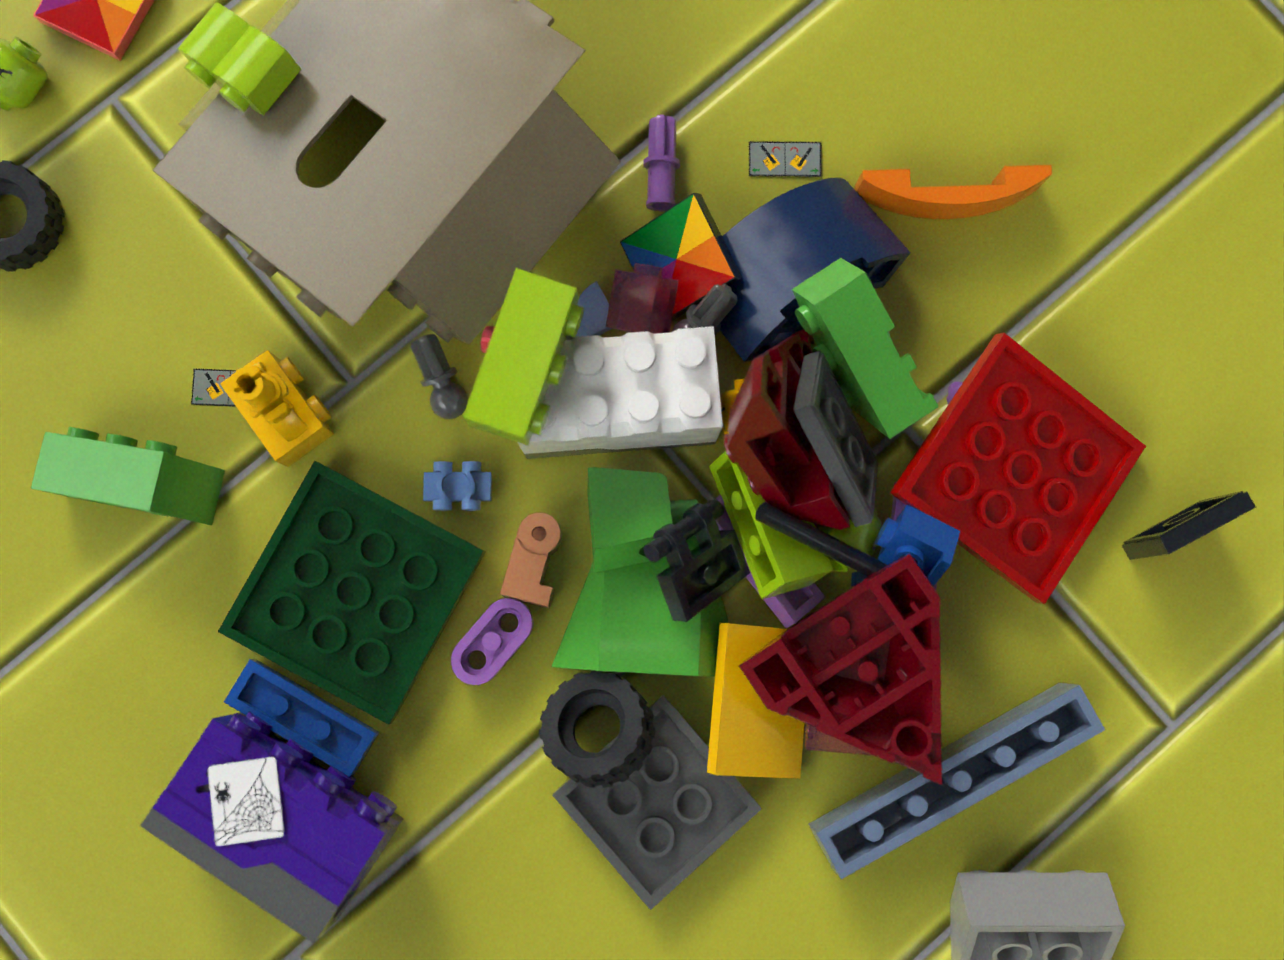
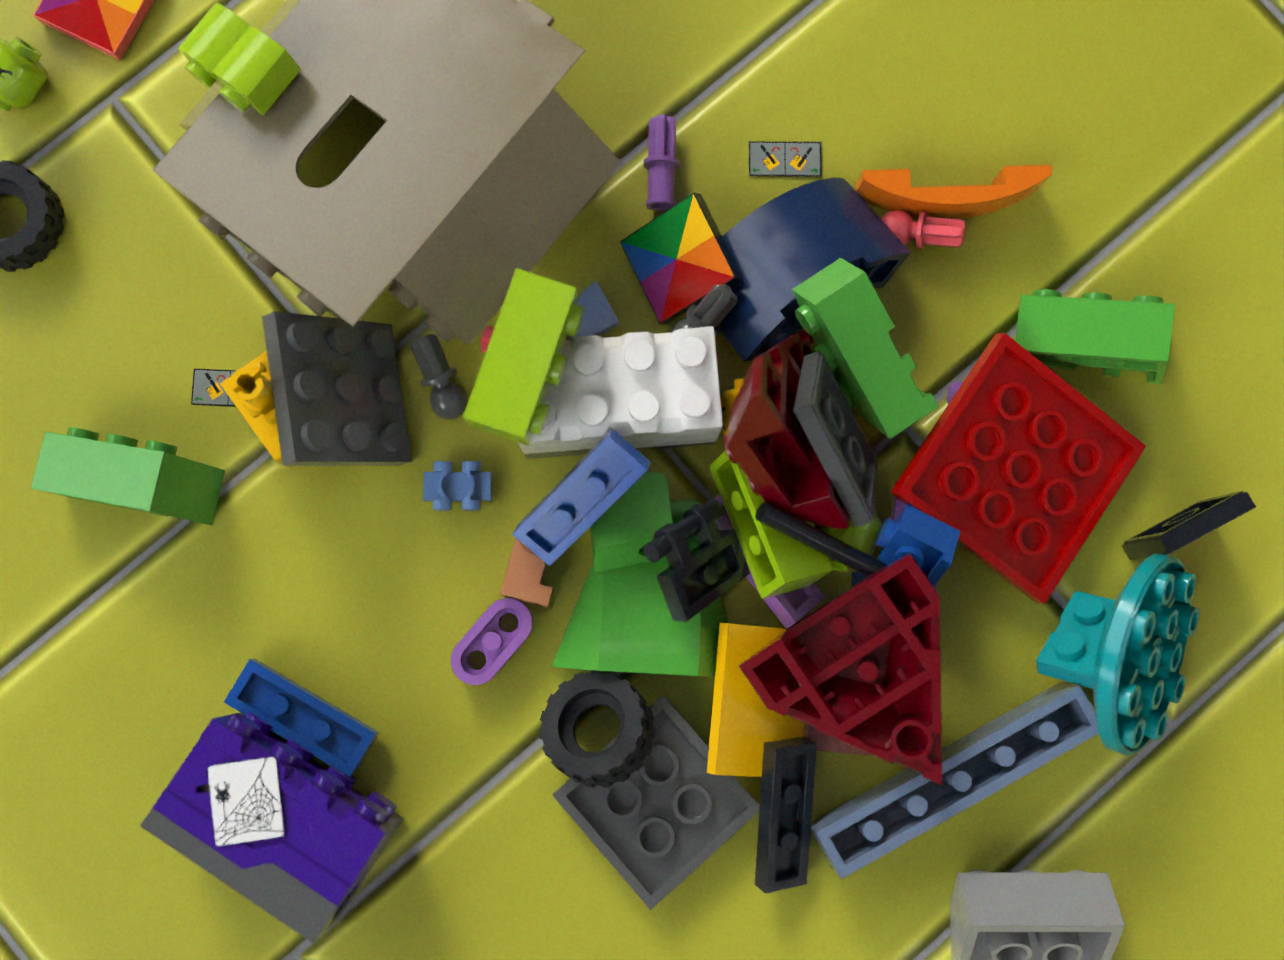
(336, 391): none -> dark grey plate
(352, 592): dark green plate -> none
(581, 497): none -> blue plate
(642, 300): clear pink brick -> none
(785, 813): none -> black plate
(926, 230): none -> coral axle
(1097, 332): none -> bright green wedge
(1128, 651): none -> teal bracket

